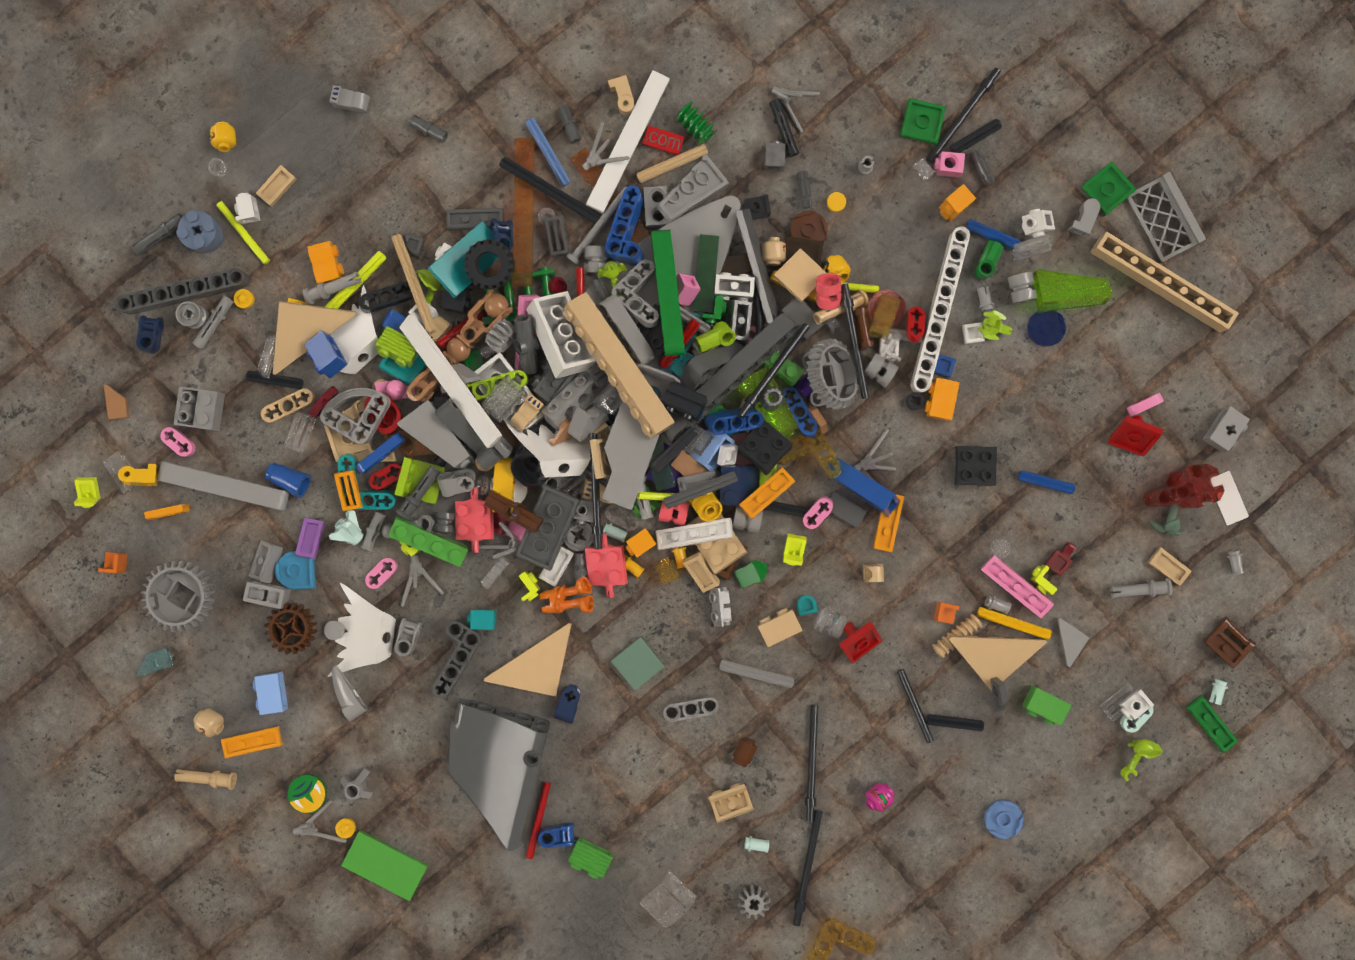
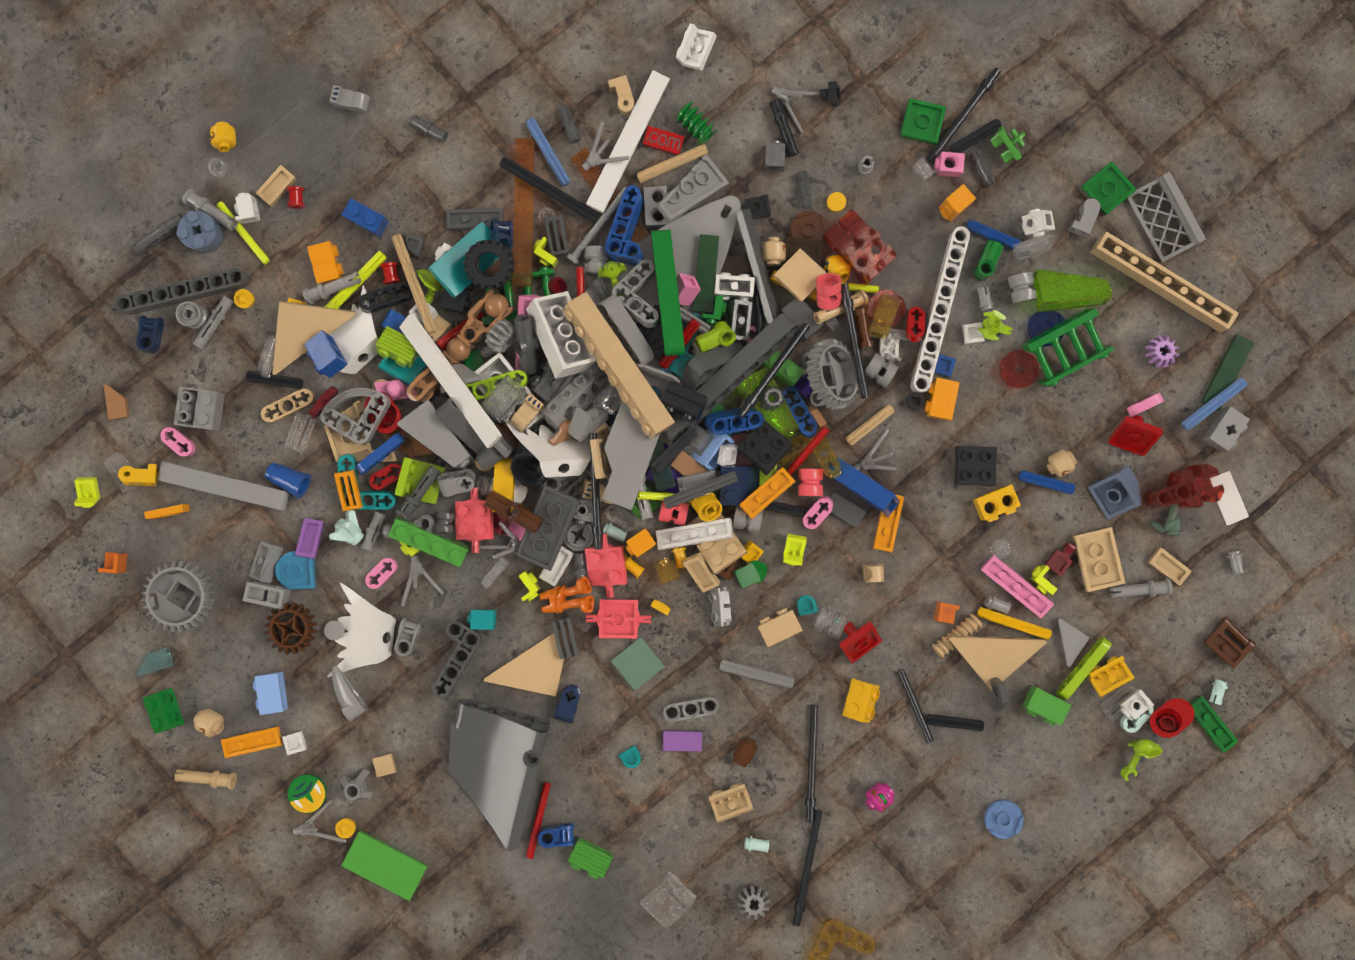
(163, 710): none -> green bracket
(203, 204): none -> light grey pin
(294, 742): none -> white tile
(295, 197): none -> red bush
(365, 217): none -> blue brick
(384, 765): none -> tan tile
(390, 273): none -> red bush
(545, 258): none -> neon yellow bracket
(569, 654): none -> dark grey tile
(618, 618): none -> coral plate
(630, 757): none -> teal tile
(660, 606): none -> yellow tile
(682, 740): none -> medium lavender tile
(695, 47): none -> white bracket
(753, 550): none -> yellow tile
(808, 449): none -> red piece
(810, 482): none -> coral wheel
(831, 94): none -> black tile
(854, 241): none -> clear red connector
(861, 701): none -> yellow bracket
(870, 424): none -> tan axle
(995, 499): none -> yellow brick
(1003, 137): none -> bright green hips
(1025, 360): none -> clear red plate
(1052, 336): none -> green fence
(1061, 463): none -> tan head
(1083, 668): none -> lime beam
(1098, 559): none -> tan plate
(1110, 676): none -> yellow bracket
(1117, 492): none -> sand blue slope
(1168, 348): none -> lavender gear
(1171, 718): none -> red piece
(1214, 403): none -> medium blue axle
(1229, 367): none -> dark green tile

